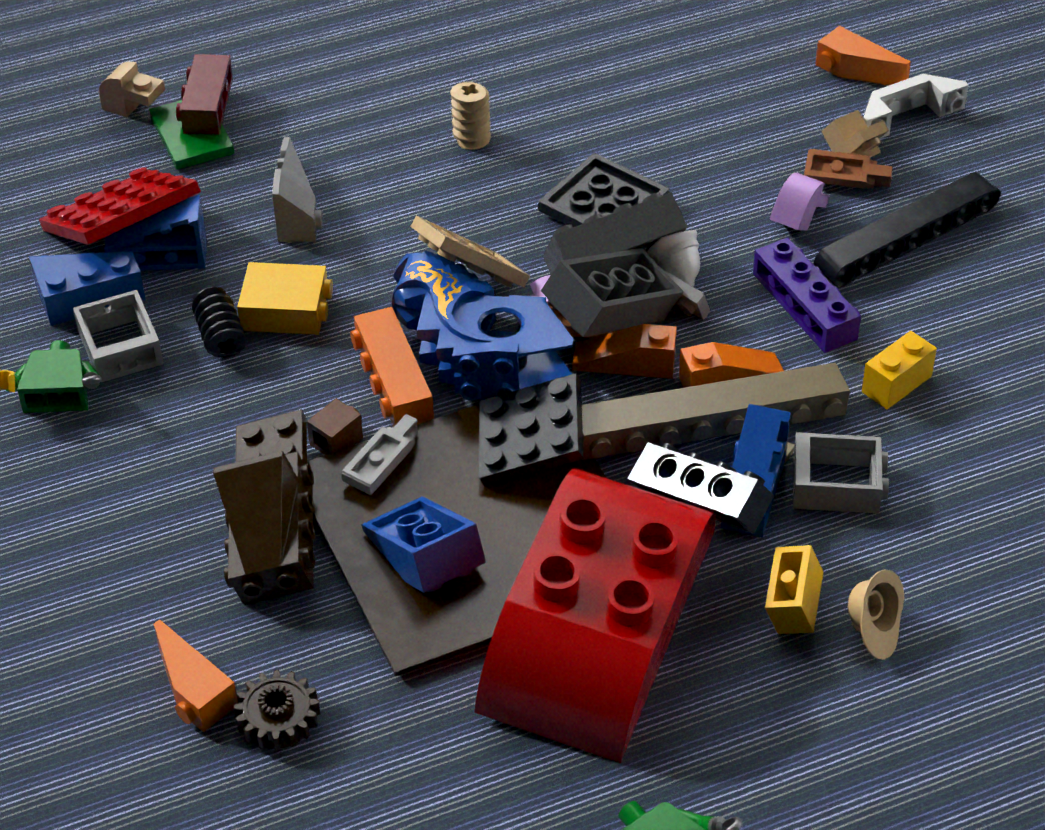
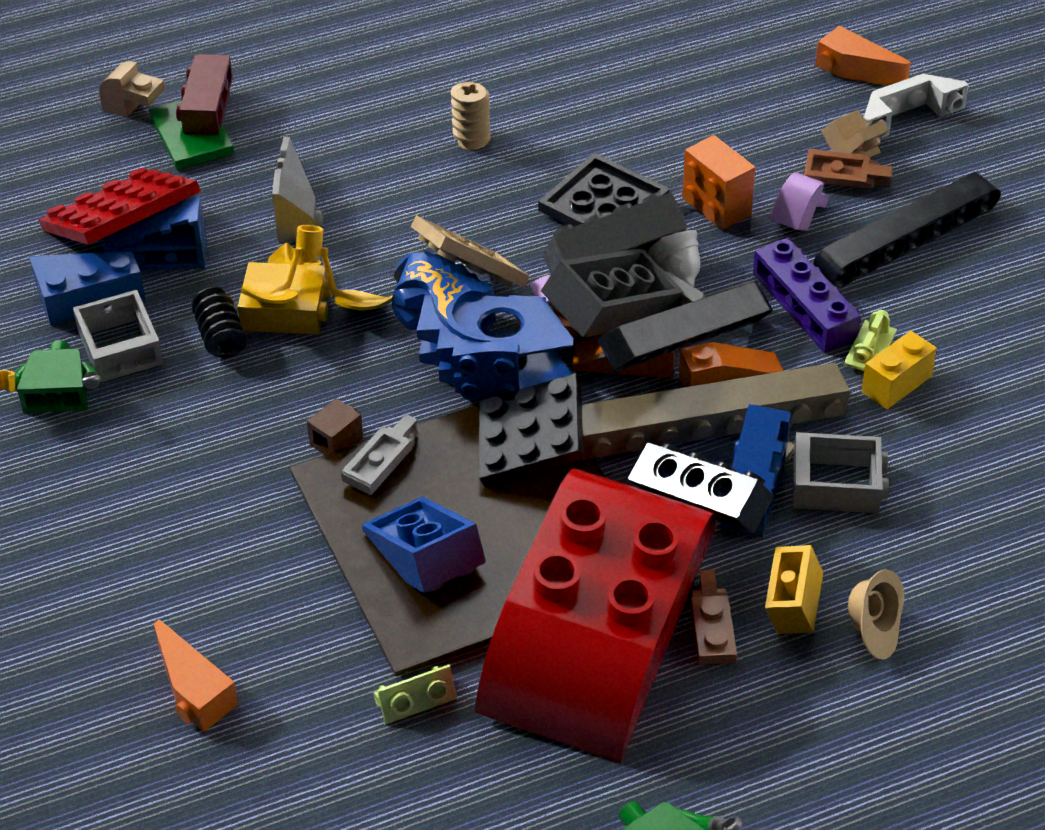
(269, 509): dark brown wedge -> none
(277, 710): dark brown gear -> none
(307, 250): none -> yellow plant
(392, 366): orange brick -> none
(416, 694): none -> yellowish green hinge
(684, 326): none -> beam
(712, 622): none -> nougat hinge
(718, 182): none -> orange brick
(871, 340): none -> yellowish green hinge

